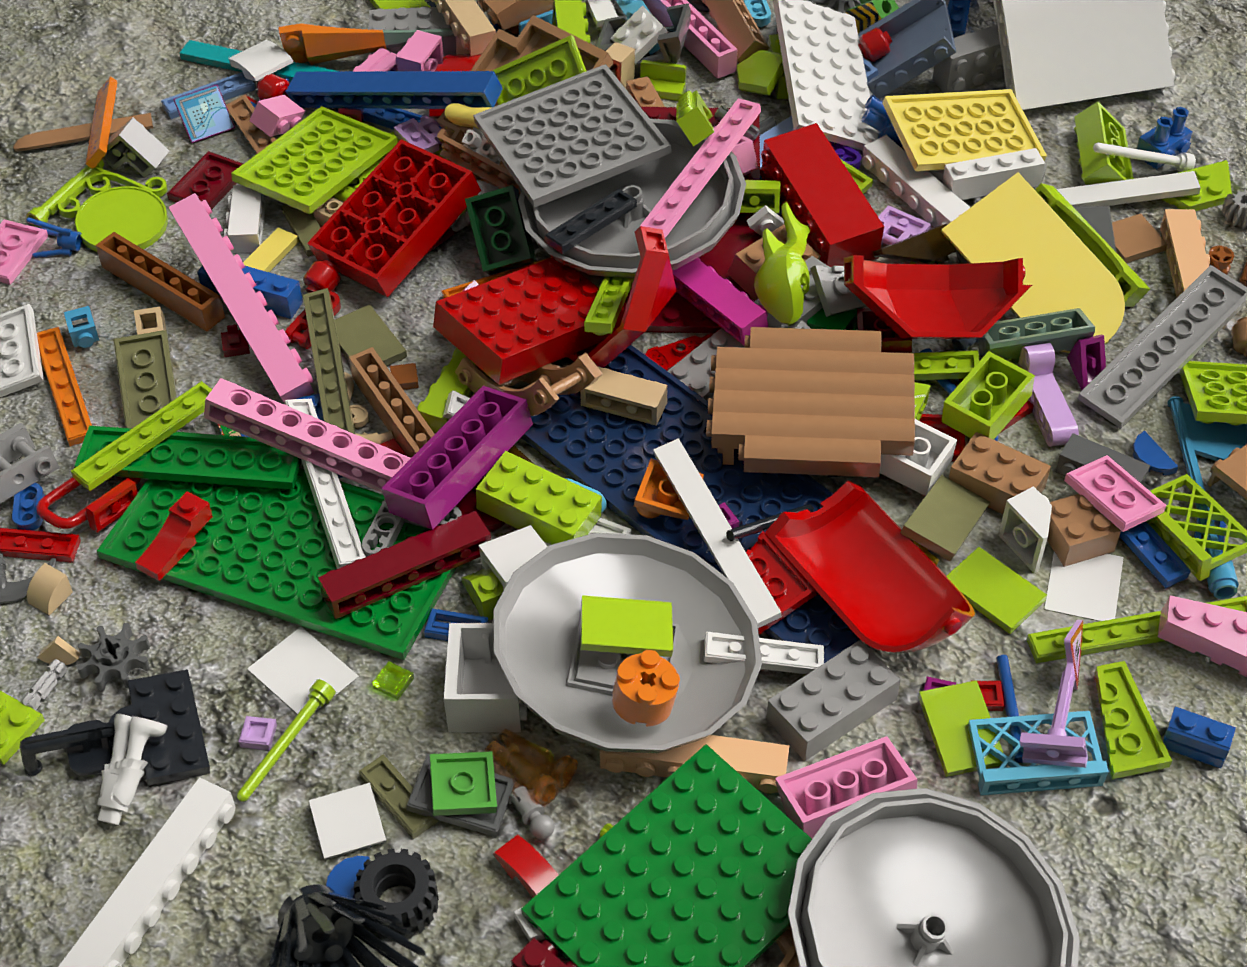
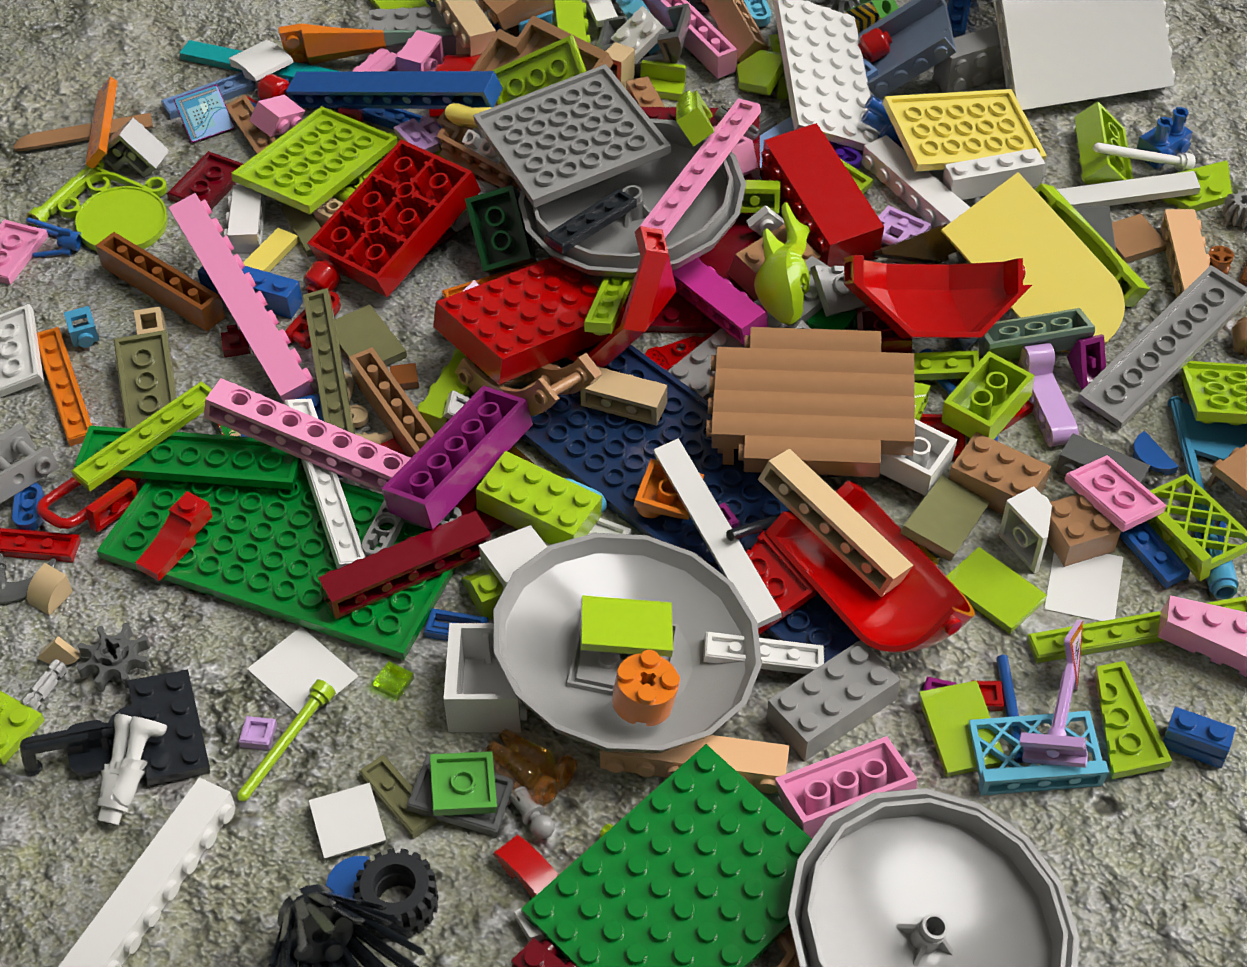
(835, 522): none -> tan brick

